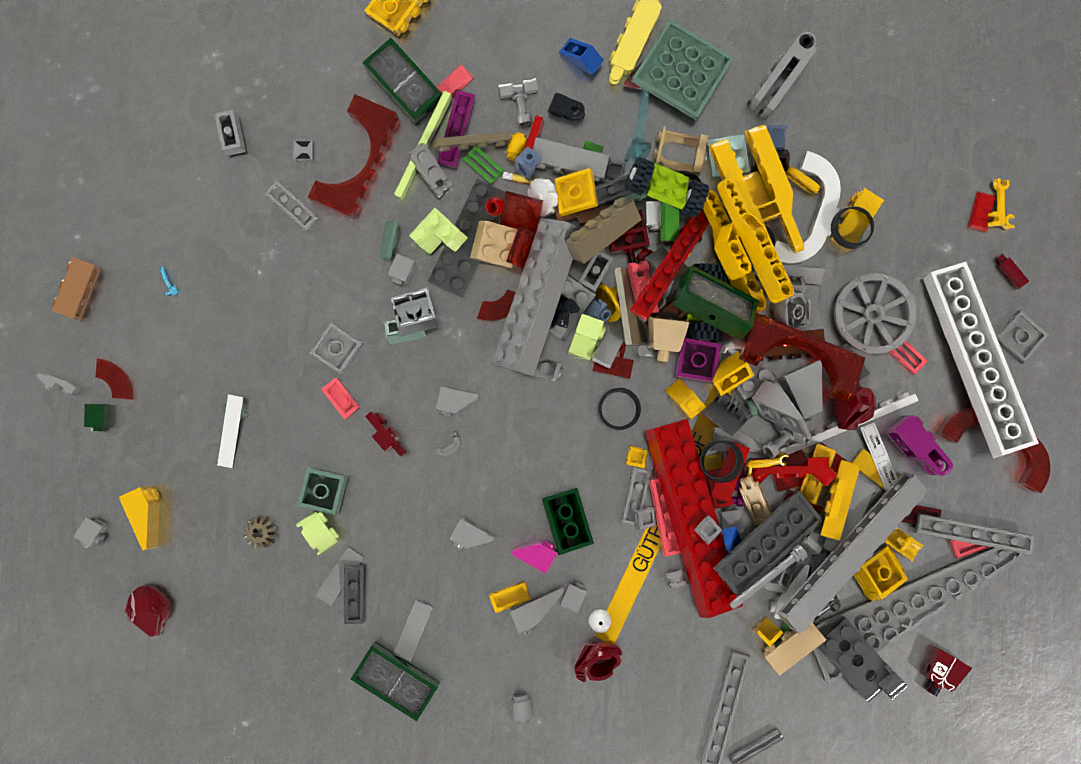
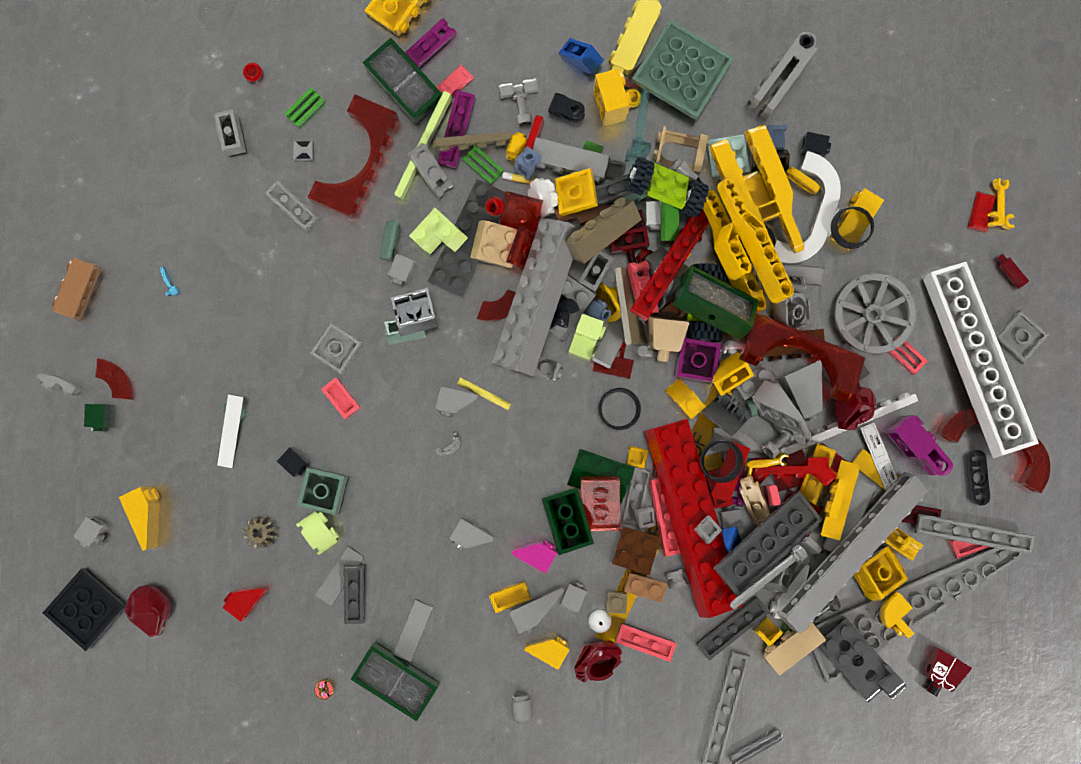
(84, 609): none -> black plate
(243, 601): none -> red slope
(252, 72): none -> red plate
(293, 462): none -> black brick
(299, 102): none -> bright green tile
(324, 689): none -> tile
(385, 436): dark red plate -> none
(430, 42): none -> magenta plate
(483, 393): none -> light yellow bar
(549, 650): none -> yellow slope
(594, 465): none -> dark green slope
(601, 502): none -> clear red tile
(611, 97): none -> yellow brick
(616, 602): none -> dark tan brick
(635, 97): none -> yellow plate
(635, 550): none -> reddish brown brick
(645, 586): none -> medium nougat brick
(645, 642): none -> coral plate
(682, 167): none -> light grey cone
(733, 628): none -> dark grey plate
(771, 494): none -> coral tile
(816, 144): none -> black brick
(892, 611): none -> yellow brick
(984, 471): none -> black beam

